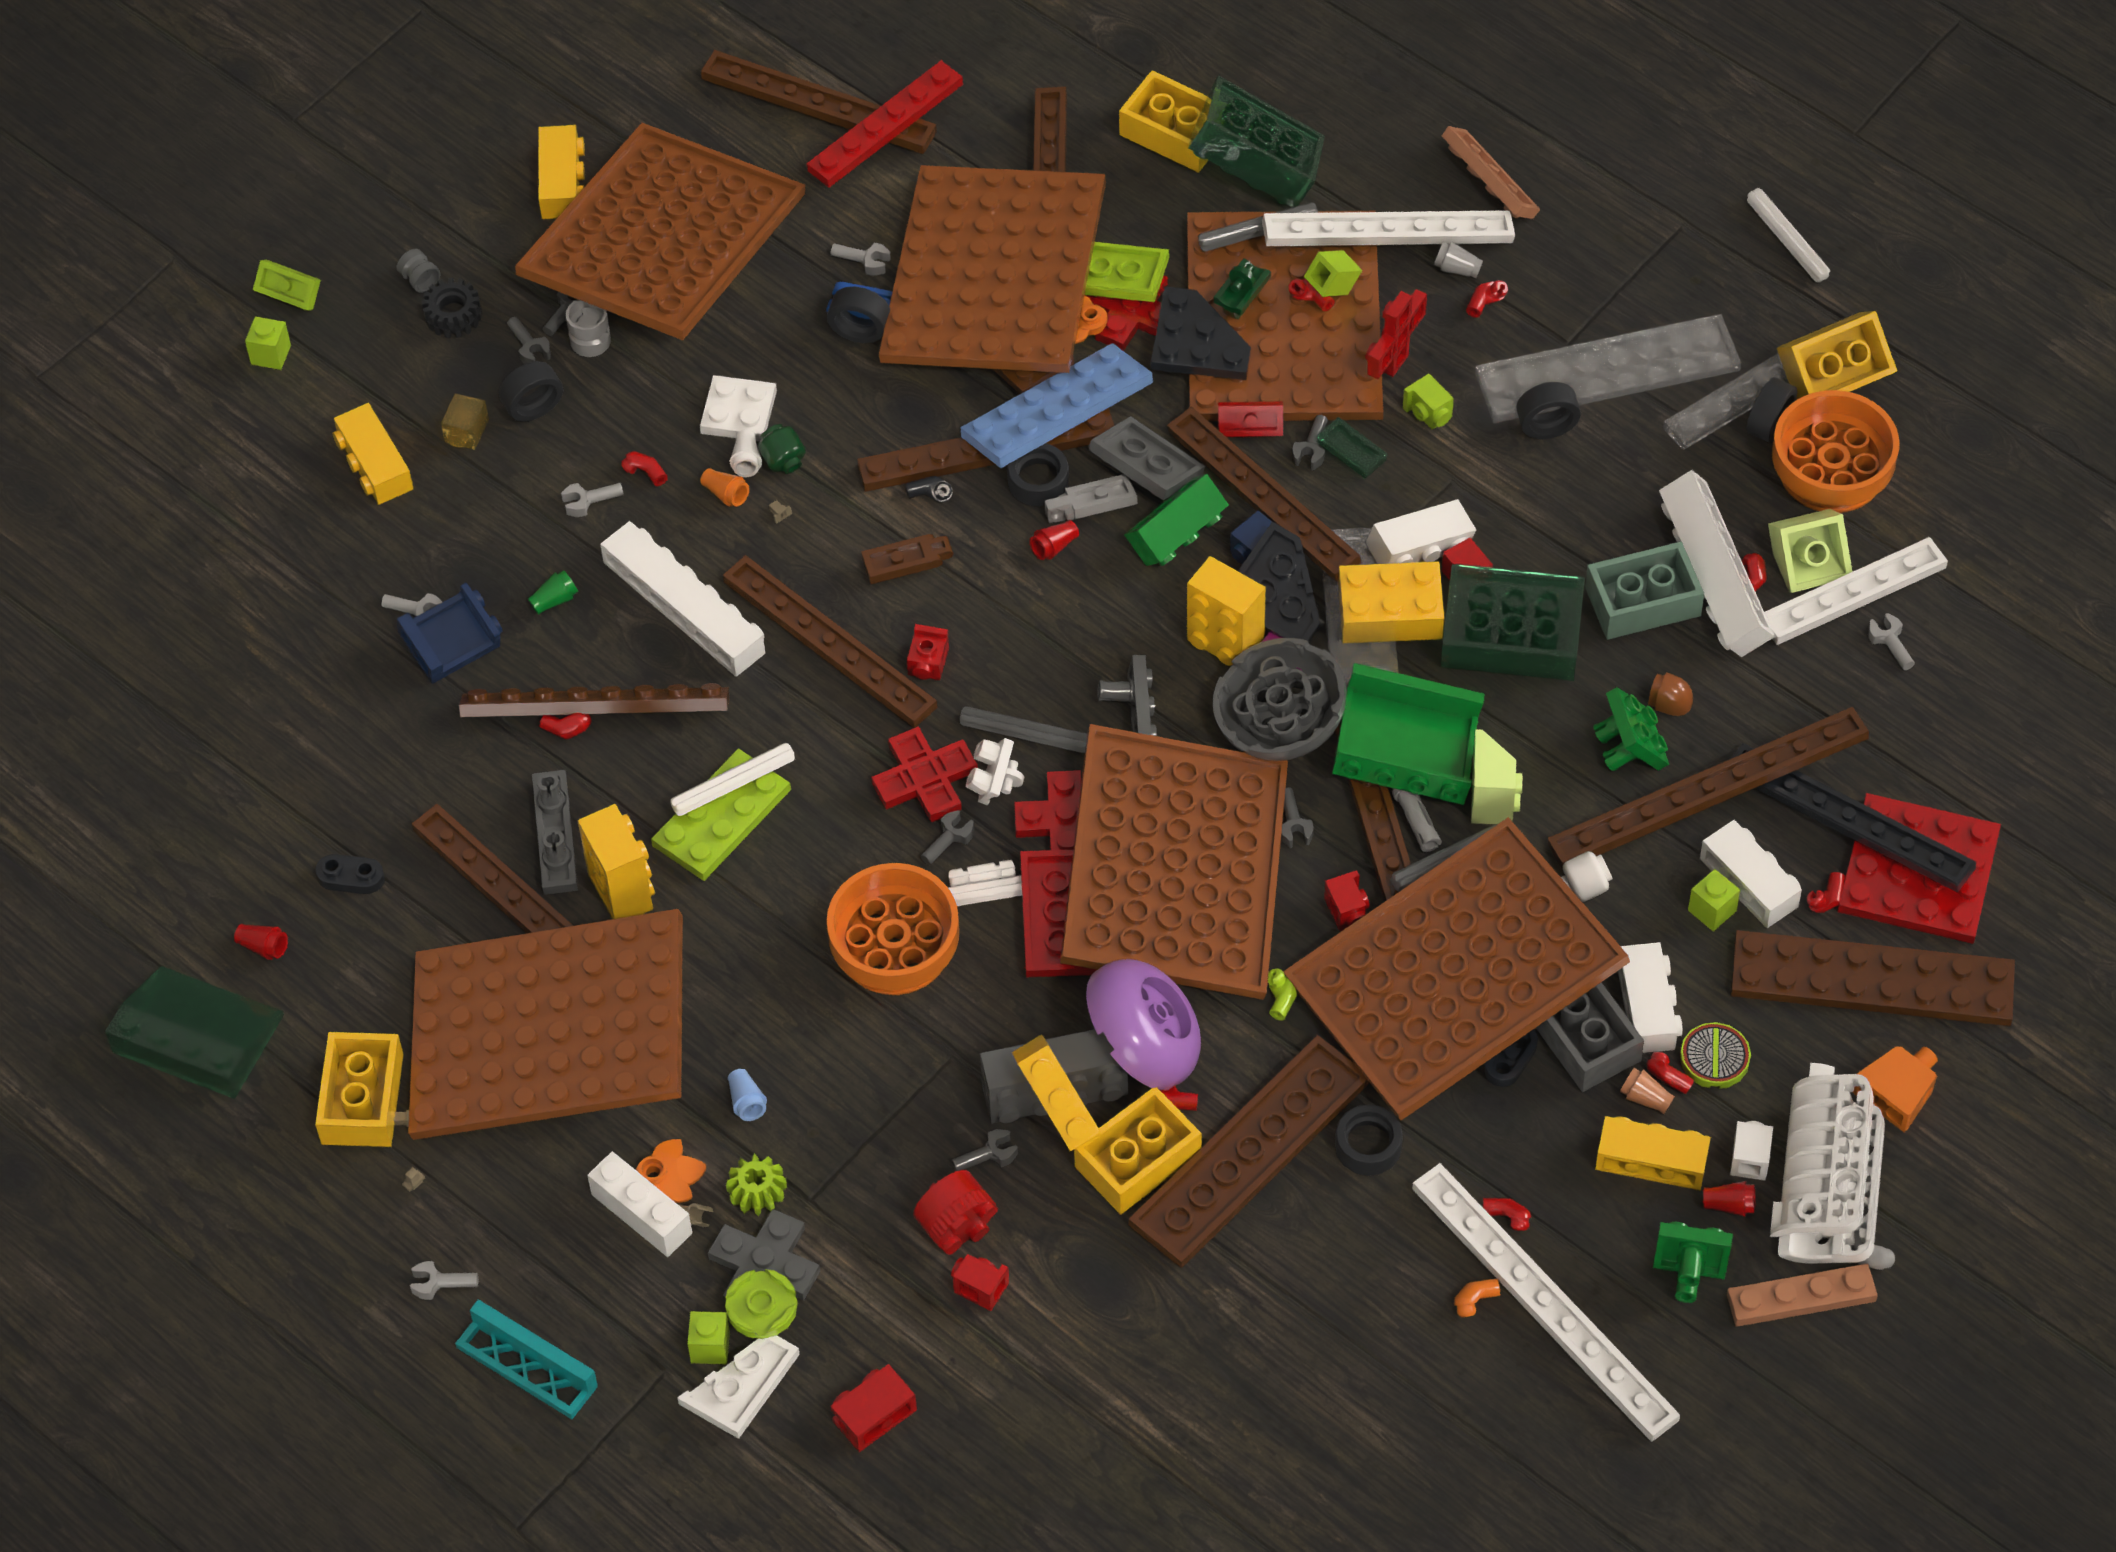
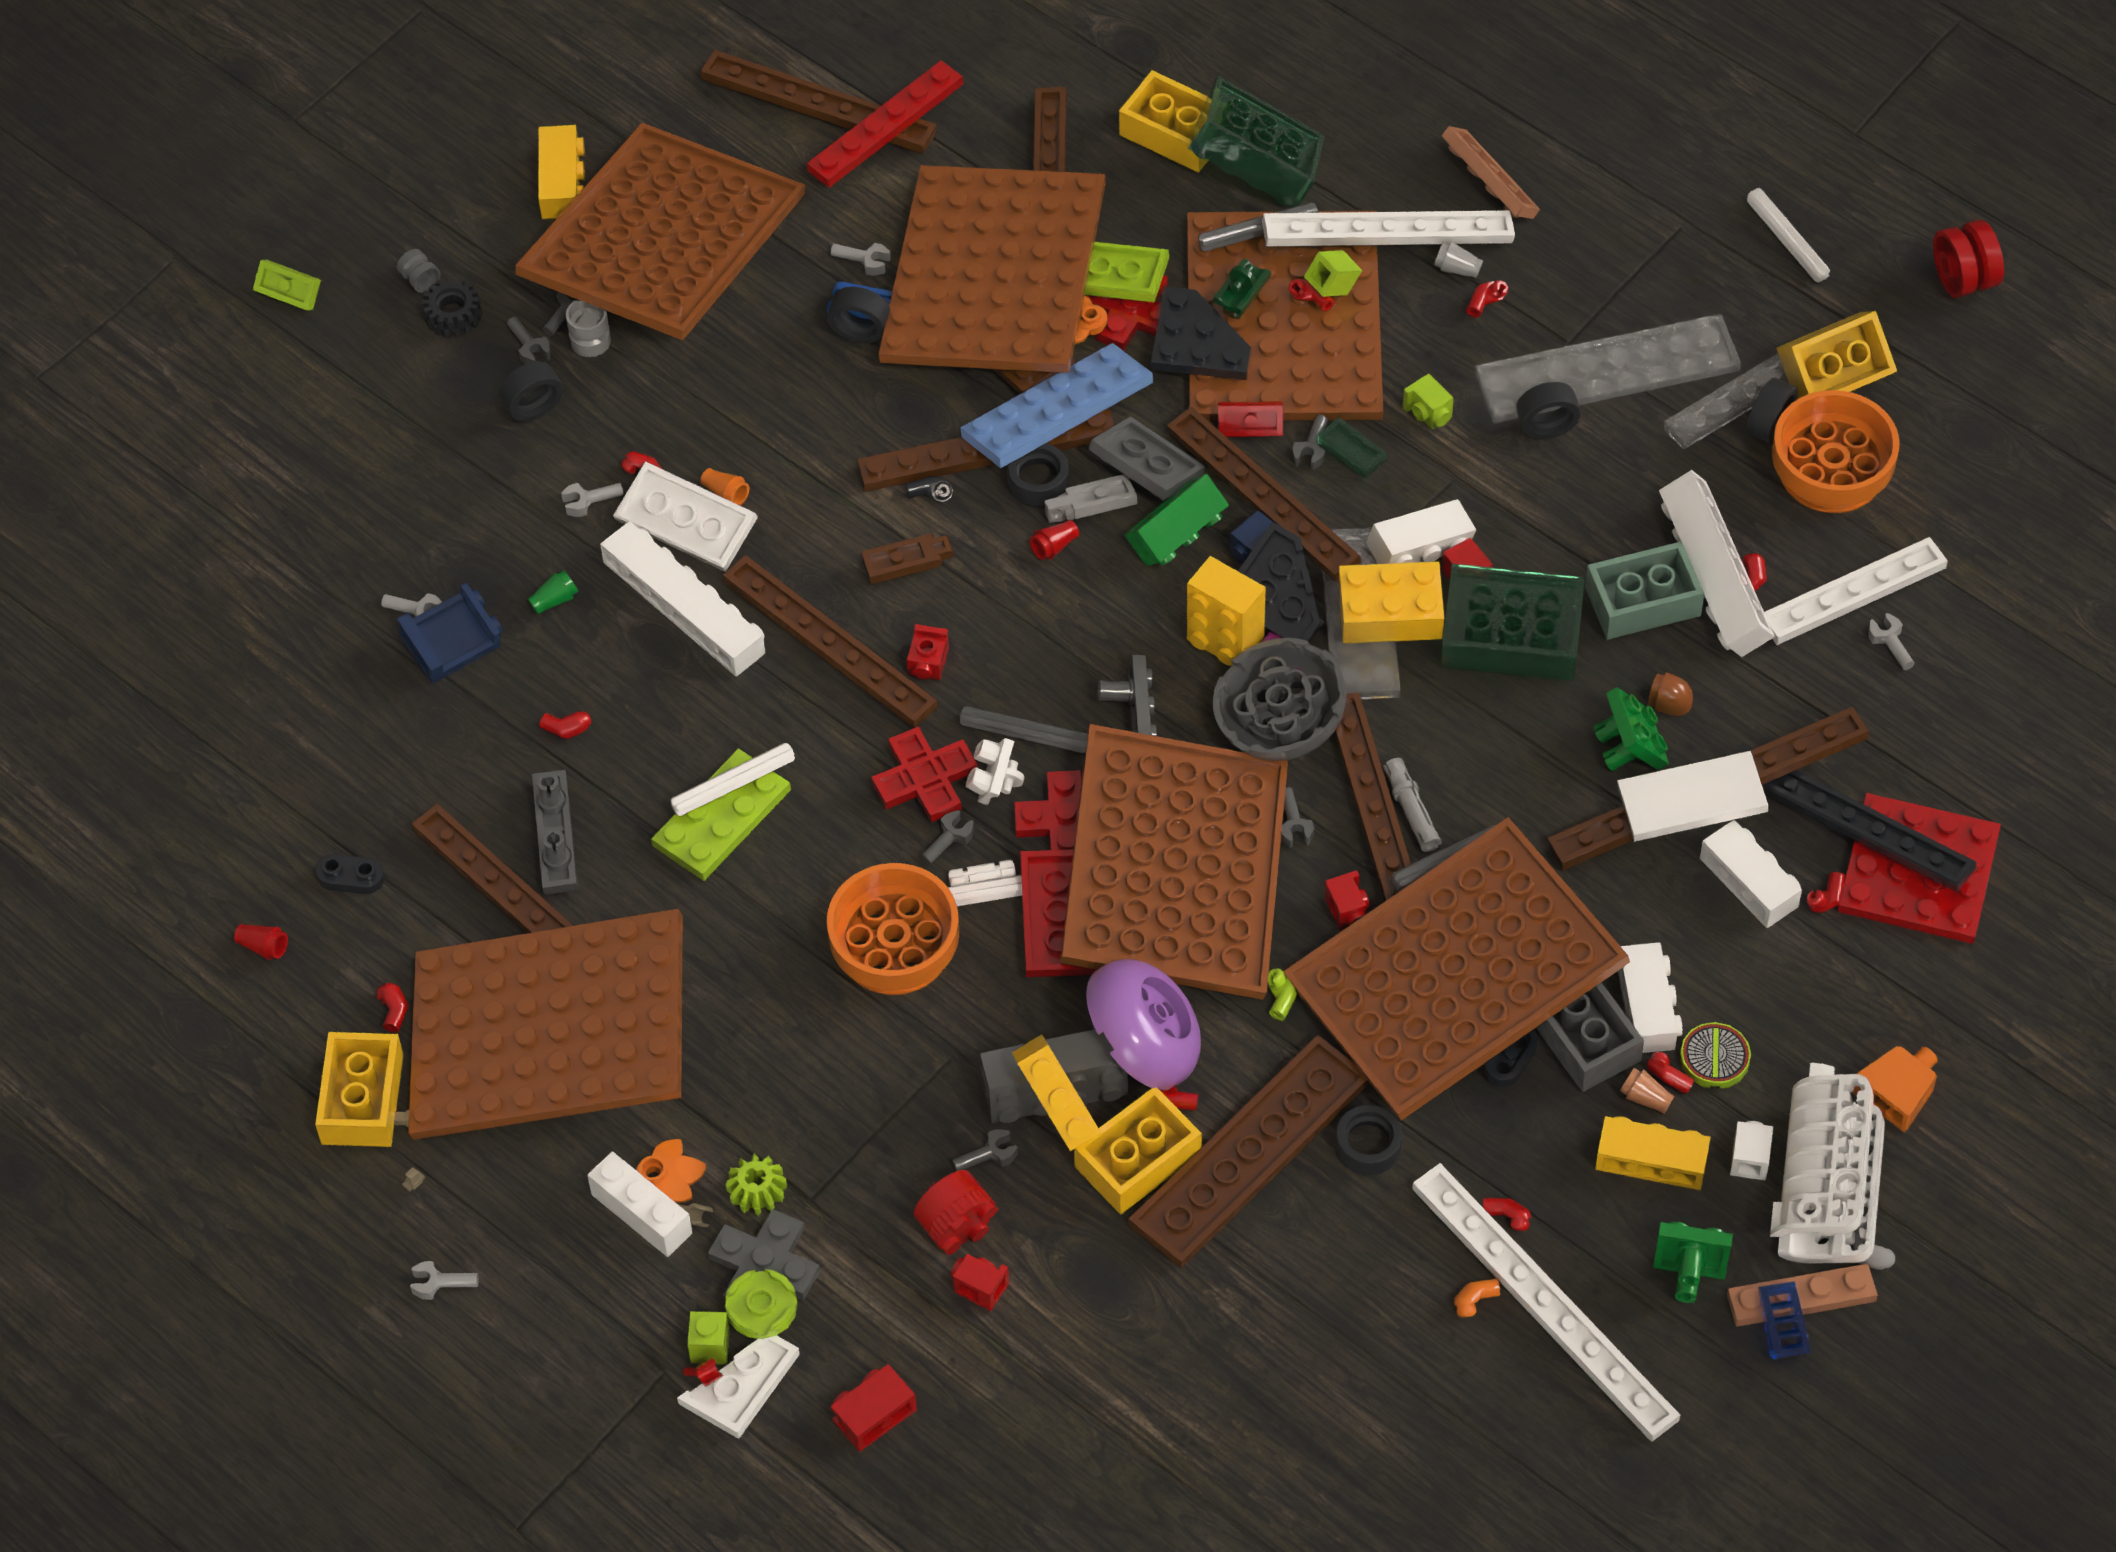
(193, 1030): clear green slope -> none
(268, 343): lime brick -> none
(372, 454): yellow brick -> none
(397, 1004): none -> red arm
(464, 421): clear yellow brick -> none
(535, 1349): teal fence -> none
(604, 701): reddish brown plate -> none
(617, 862): yellow brick -> none
(686, 516): none -> white tile
(705, 1372): none -> red hand
(737, 406): white plate -> none
(745, 455): white cone -> none
(747, 1098): light blue cone -> none
(780, 511): dark tan piece -> none
(781, 449): dark green head -> none
(1400, 321): red plate -> none
(1408, 733): green panel -> none
(1494, 782): yellowish green slope -> none
(1587, 875): white head -> none
(1692, 796): none -> white tile
(1714, 900): lime brick -> none
(1731, 1198): red cone -> none
(1773, 1335): none -> clear blue slope
(1811, 549): yellowish green slope -> none
(1873, 978): reddish brown plate -> none
(1968, 258): none -> red wheel

